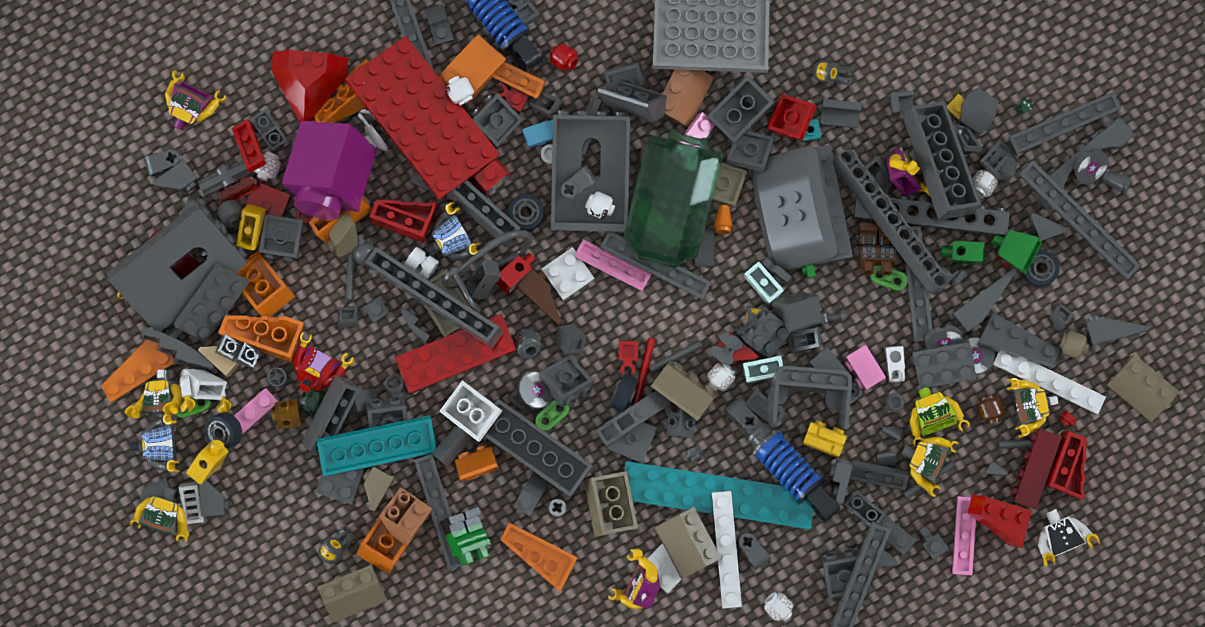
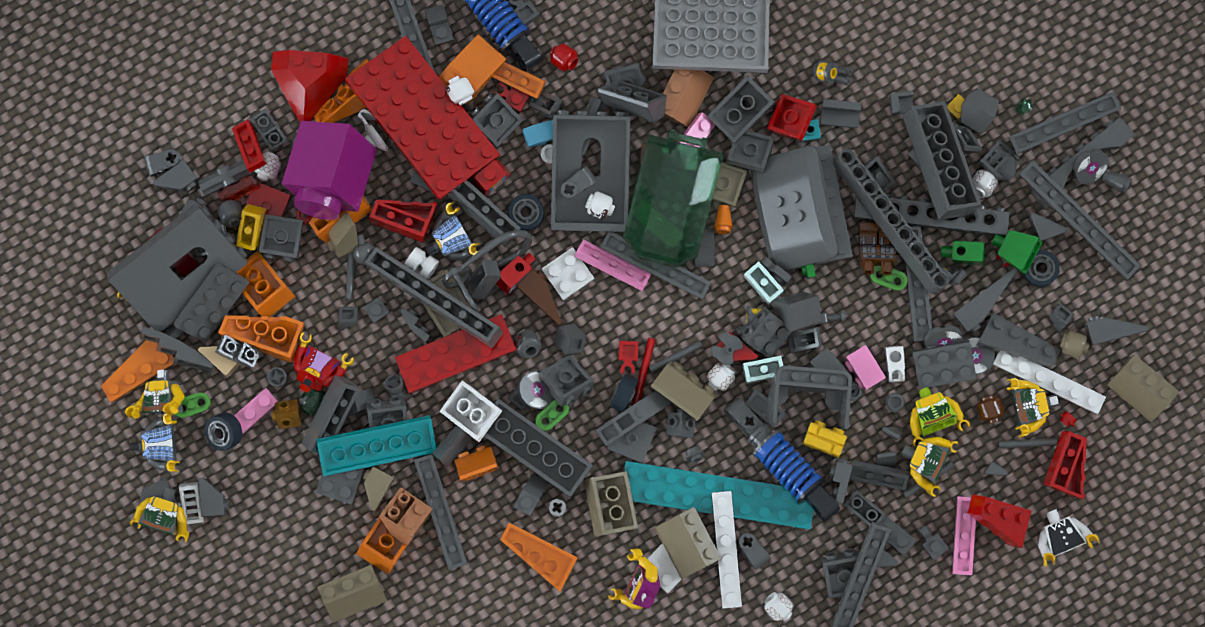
(189, 103): torso -> none
(202, 385): white torso -> none
(214, 455): yellow torso -> none
(334, 547): dark grey piece -> none
(466, 535): green hips -> none
(904, 173): torso -> none
(1036, 468): dark red brick -> none

